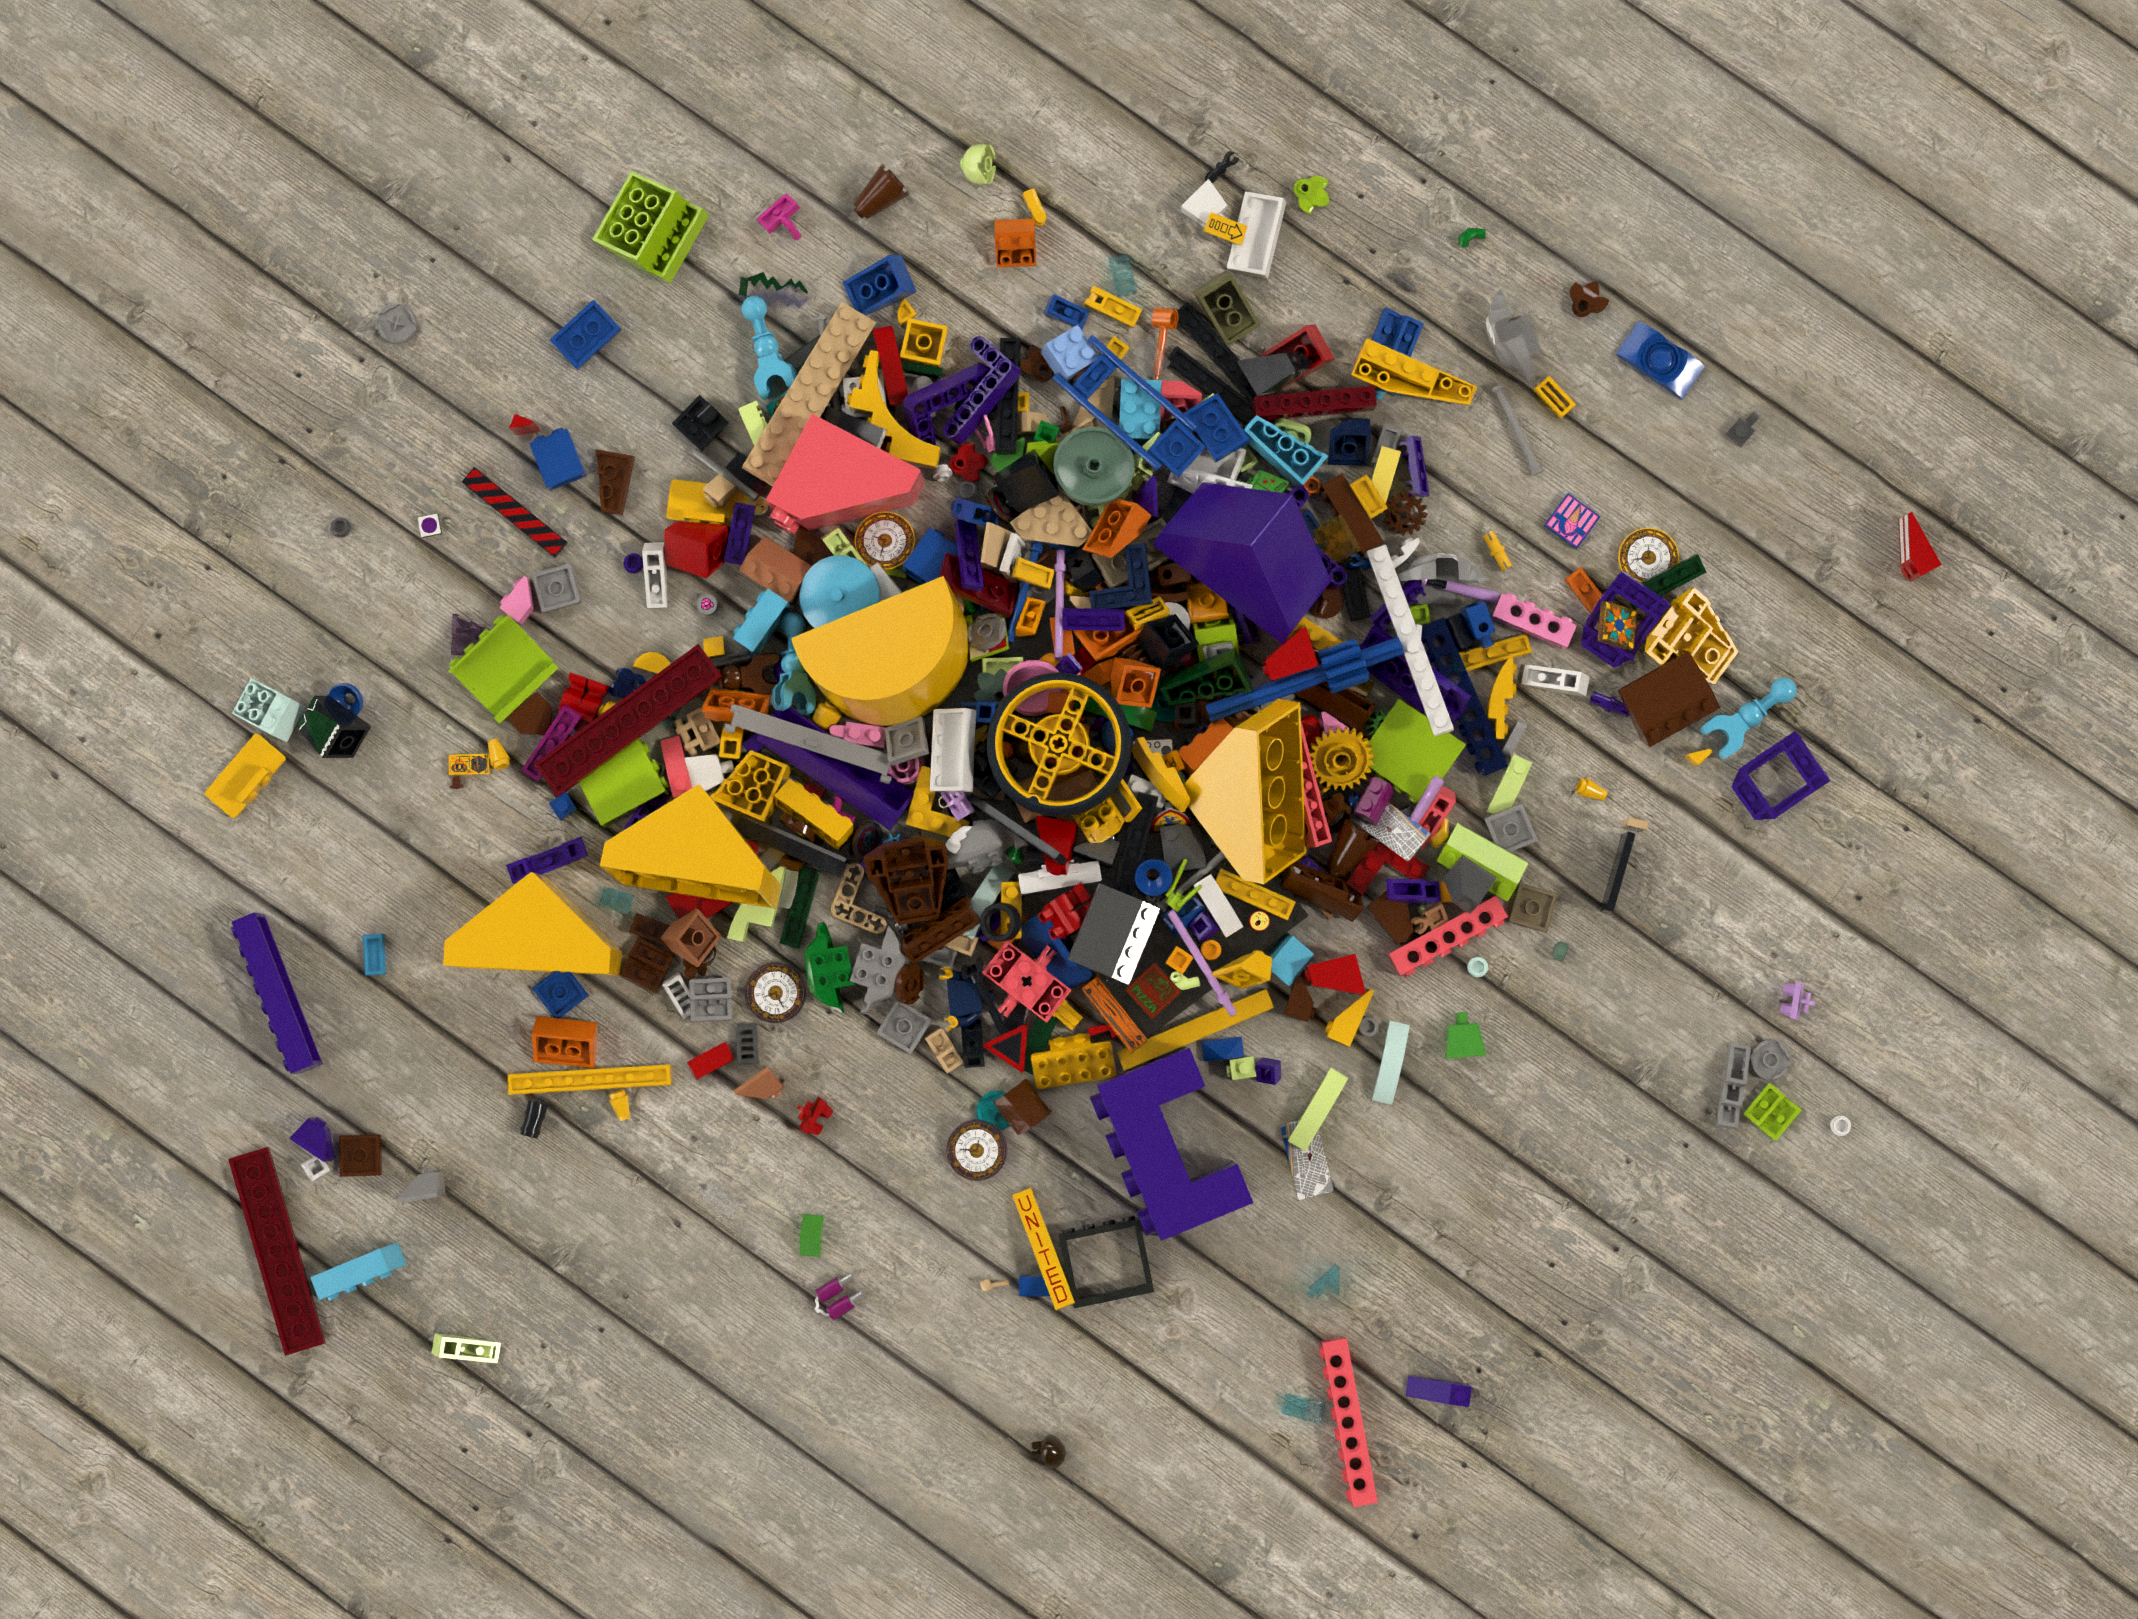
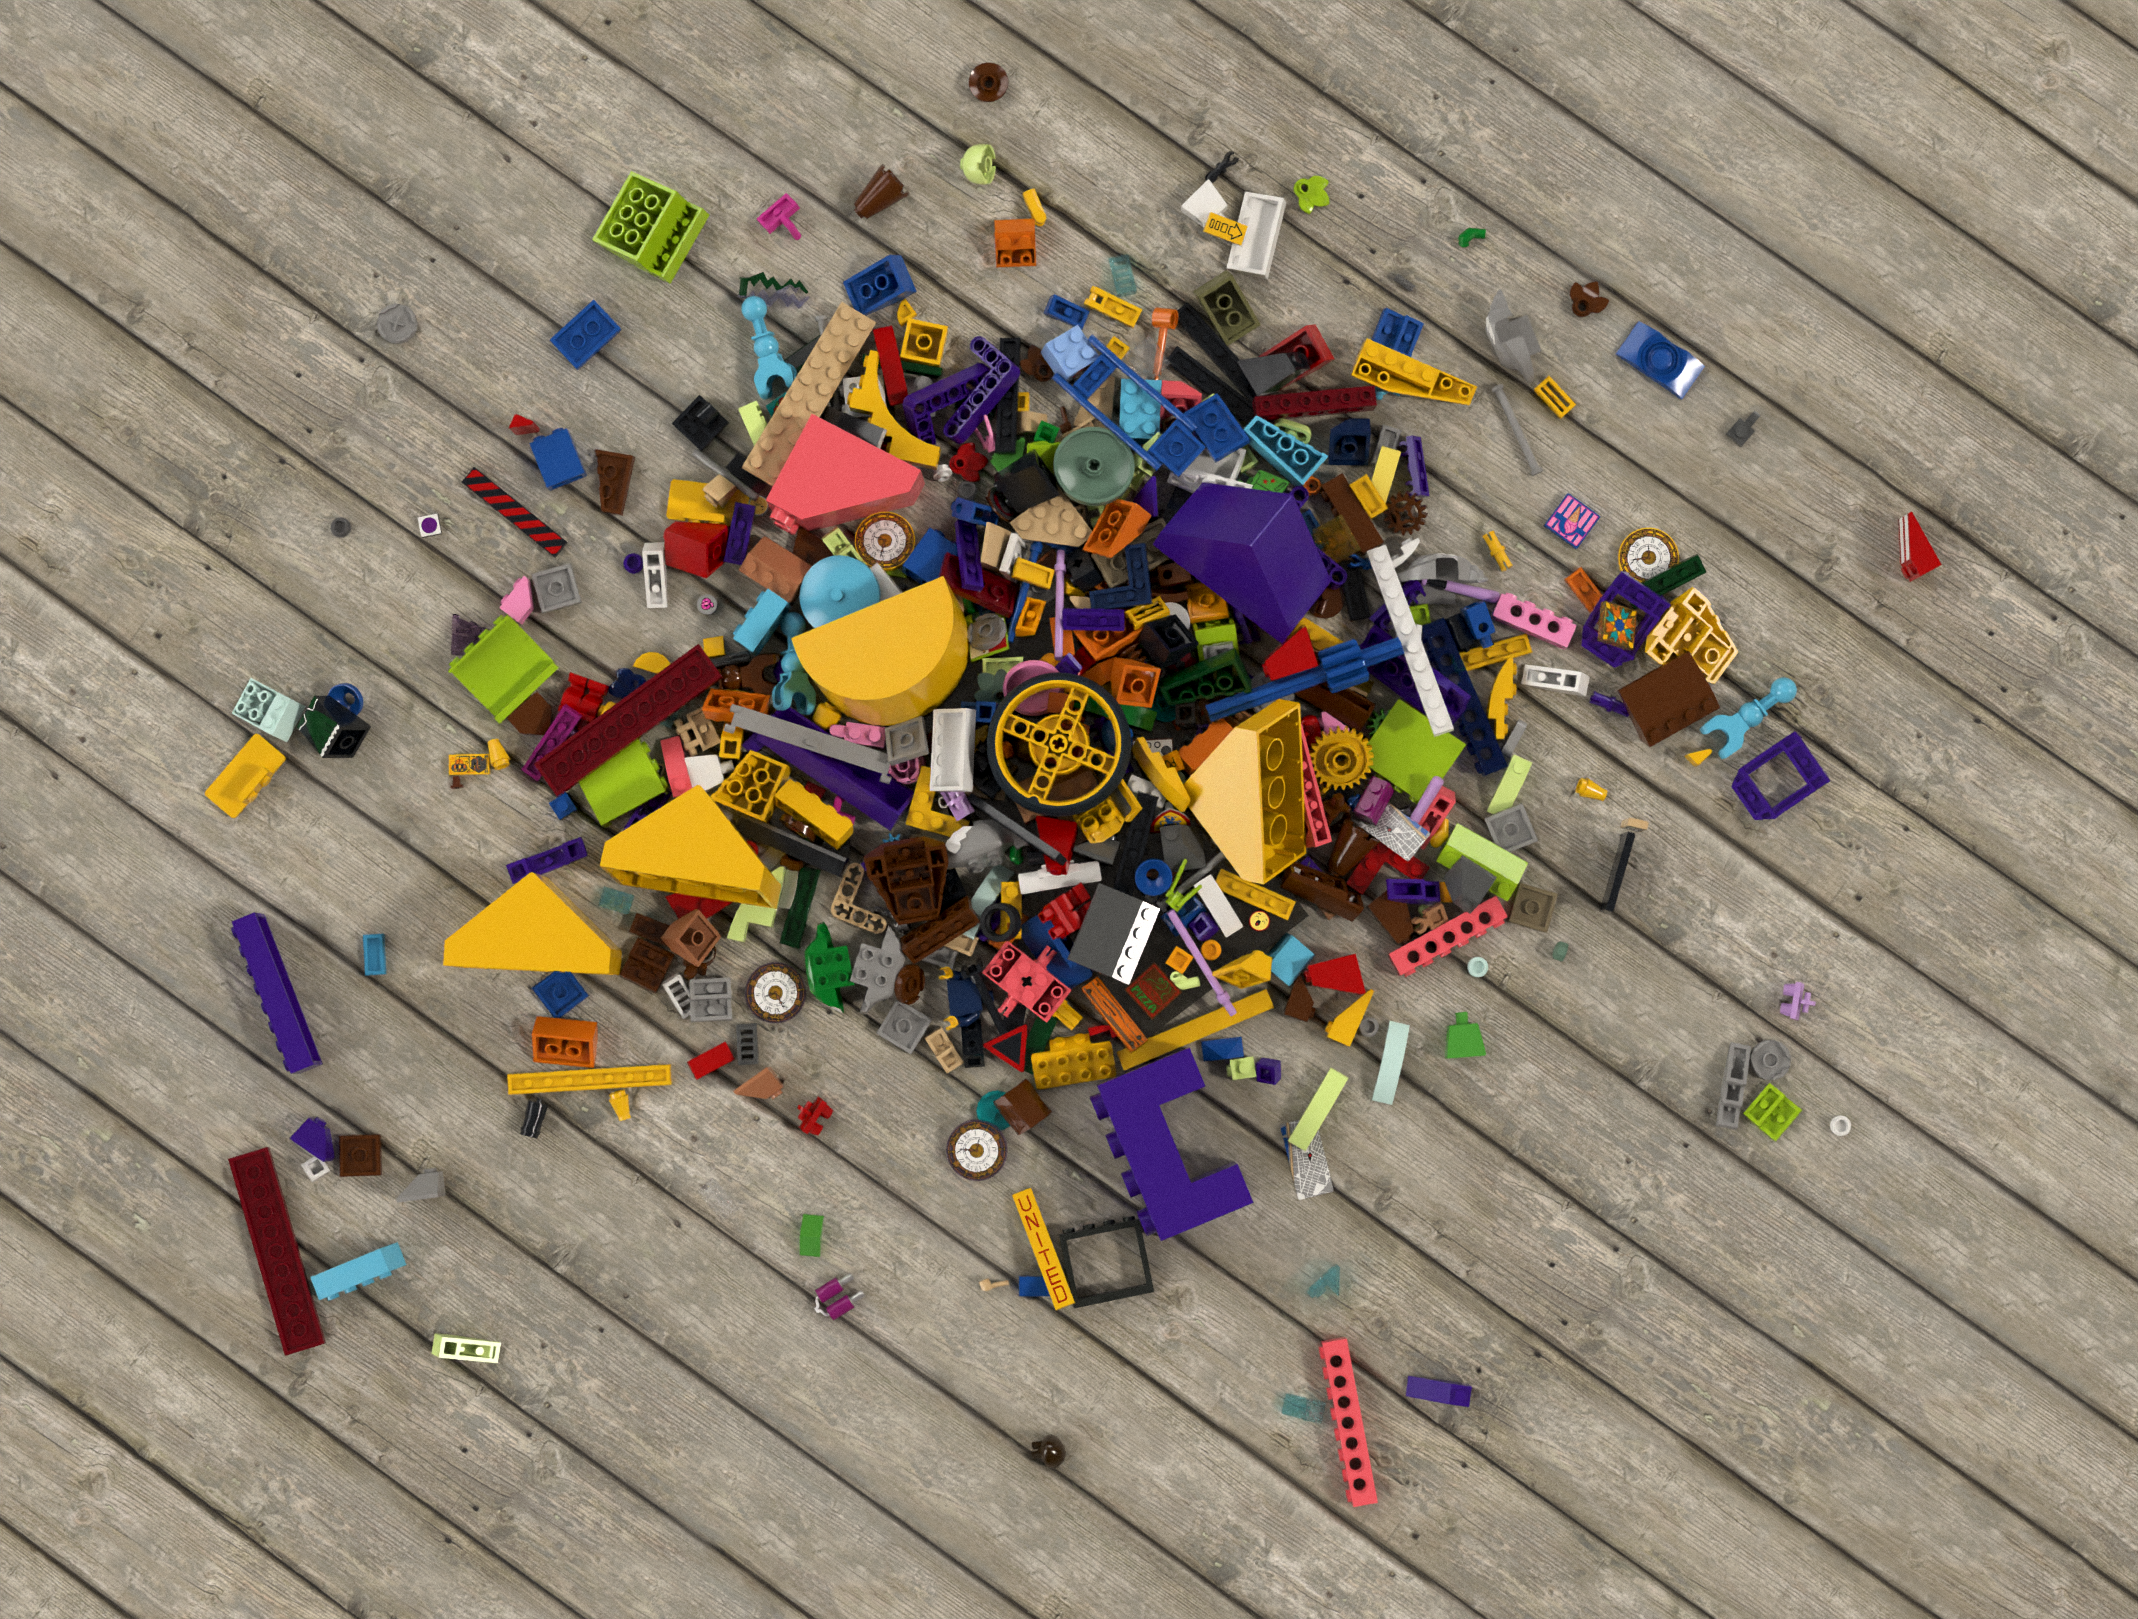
(866, 839): shield -> none
(988, 73): none -> reddish brown dish

